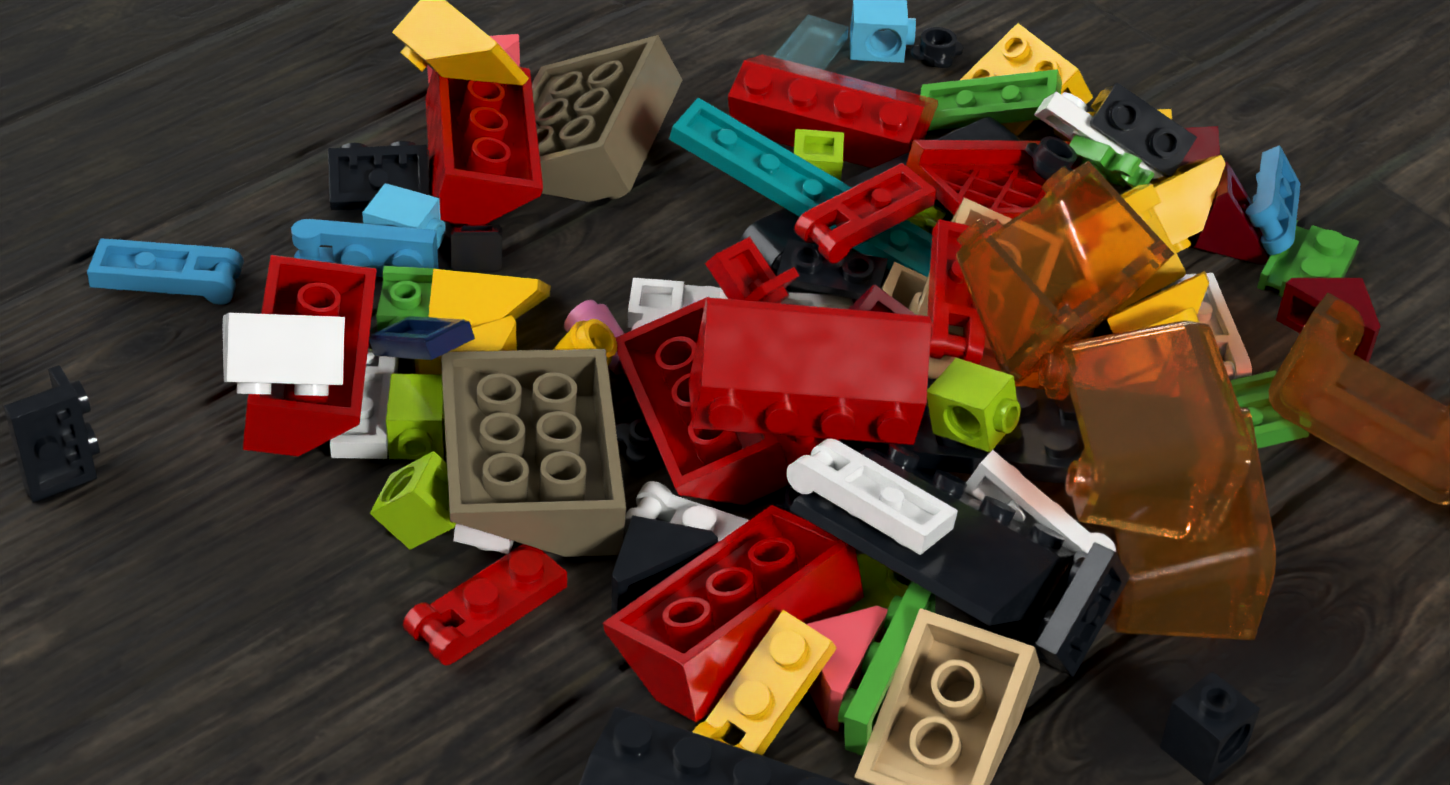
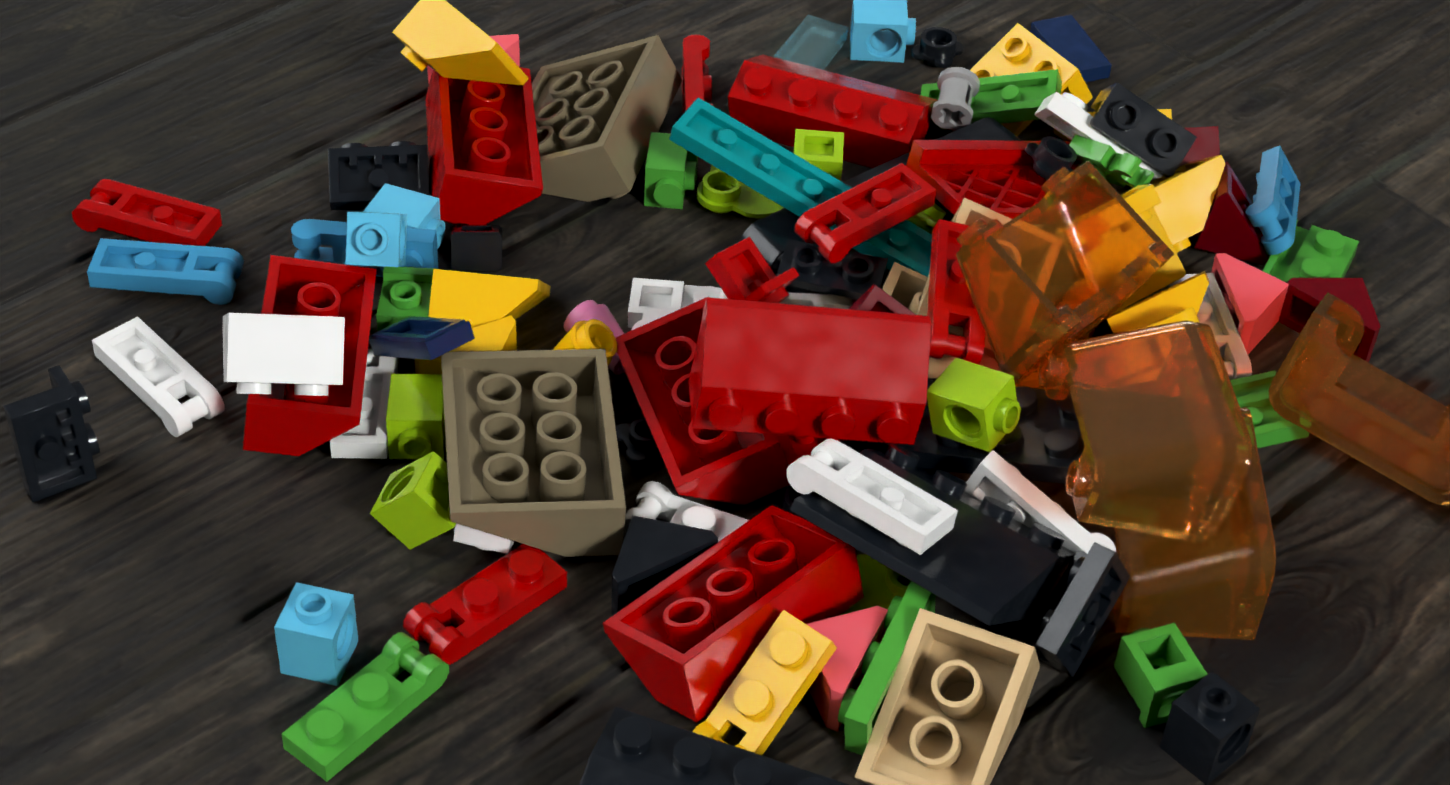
(146, 215): none -> red plate
(158, 375): none -> white plate
(316, 634): none -> medium azure brick
(365, 707): none -> bright green plate
(376, 239): none -> medium azure brick
(668, 172): none -> bright green brick
(695, 73): none -> red plate
(725, 194): none -> lime plate
(955, 98): none -> light grey bush
(1073, 44): none -> dark blue tile
(1157, 670): none -> bright green brick
(1251, 297): none -> coral slope

